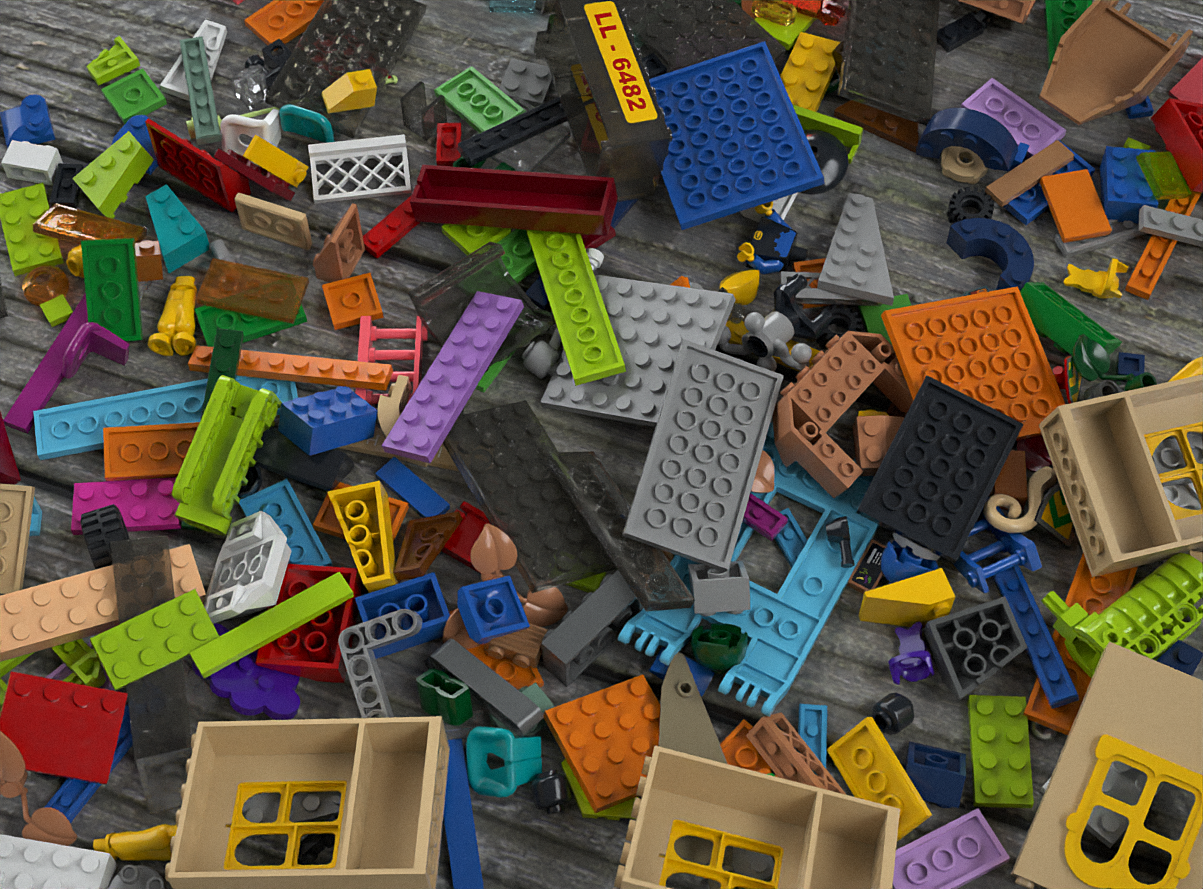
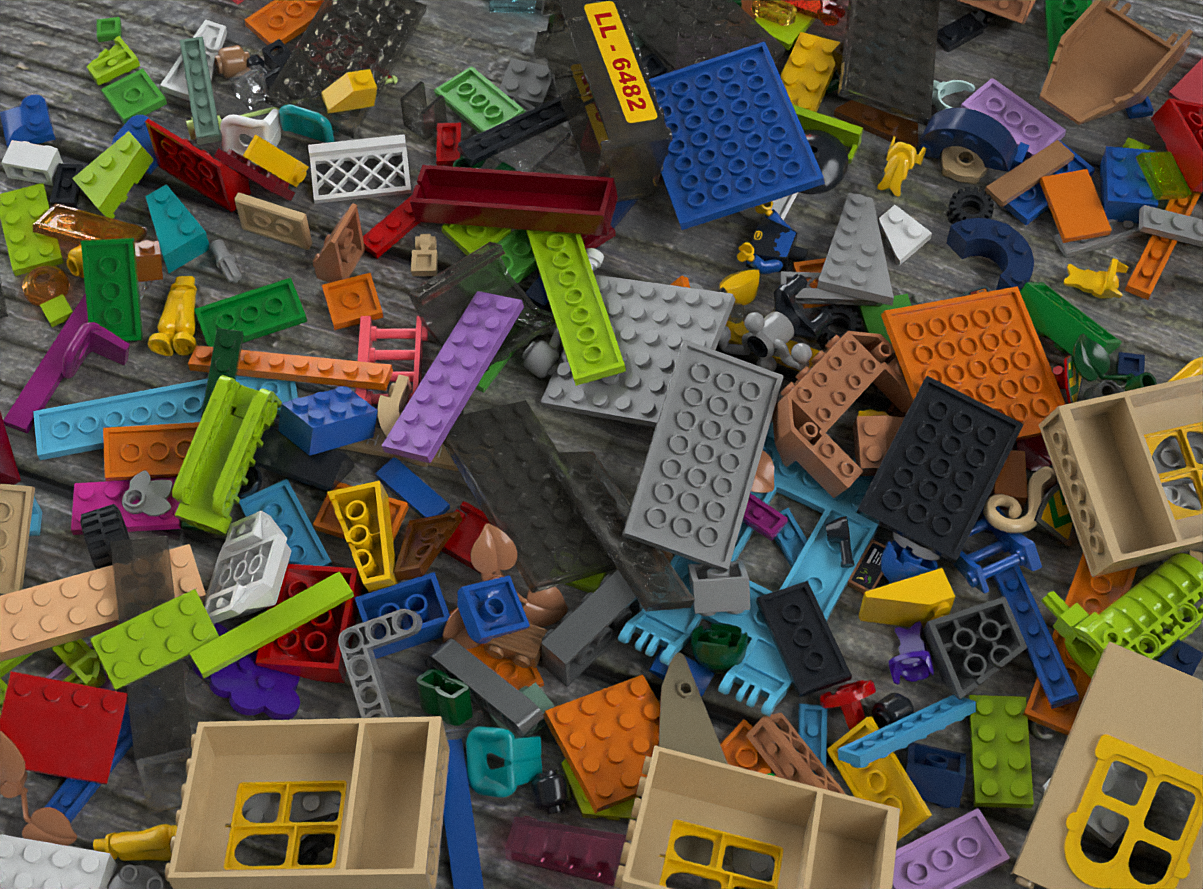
(108, 29): none -> bright green tile
(150, 493): none -> light grey plate
(231, 60): none -> medium nougat head
(252, 290): clear orange tile -> none
(425, 256): none -> tan plate
(566, 849): none -> clear pink wedge
(803, 639): none -> black tile
(849, 699): none -> red tile
(900, 159): none -> yellow hair
(902, 233): none -> white wing
(905, 731): none -> dark azure plate
(944, 88): none -> light aqua helmet

